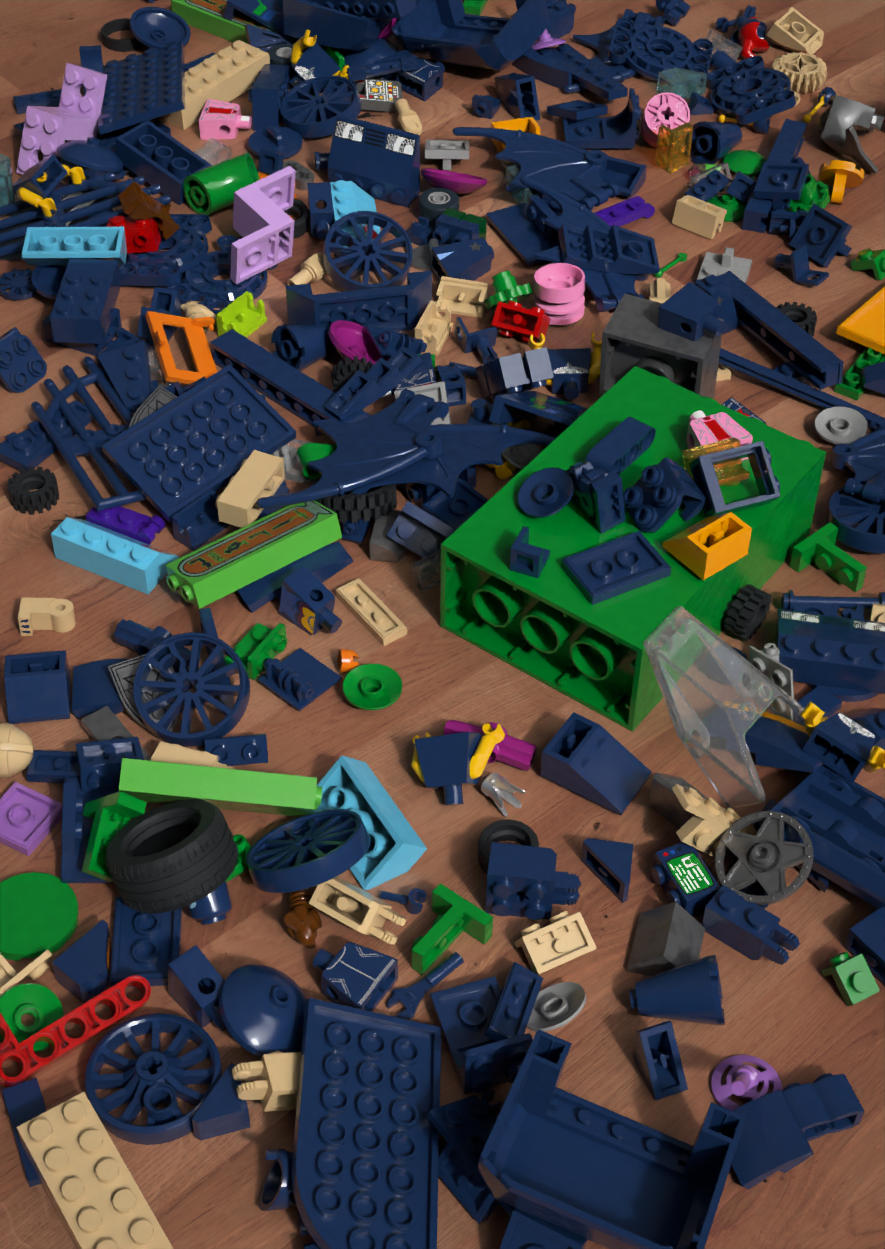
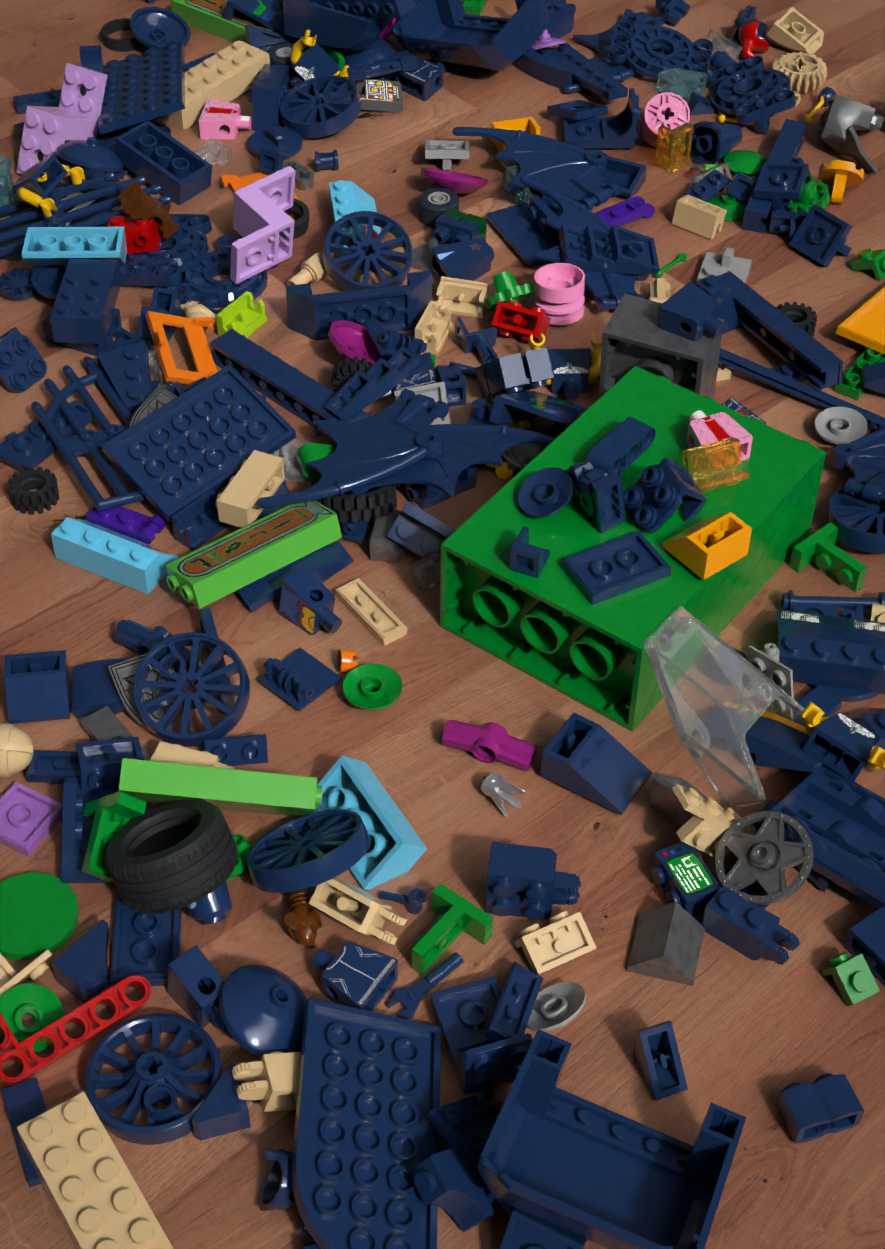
(45, 615): tan leg -> none
(215, 185): green brick -> none
(259, 646): green bracket -> none
(301, 344): dark blue cone -> none
(320, 219): dark blue torso -> none
(376, 160): dark blue slope -> none
(408, 119): tan arm -> none
(421, 231): dark blue tile -> none
(452, 1185): none -> dark blue arch
(454, 760): dark blue torso -> none
(457, 509): dark blue tile -> none
(485, 106): dark blue bracket -> none
(503, 831): black tyre -> none
(518, 95): dark blue slope -> none
(610, 864): dark blue slope -> none
(682, 993): dark blue cone -> none
(707, 481): window -> none
(724, 23): dark blue hand -> none
(745, 1080): medium lavender dish -> none
(747, 612): black tyre -> none
(768, 1140): dark blue slope -> none
(799, 264): dark blue bracket -> none

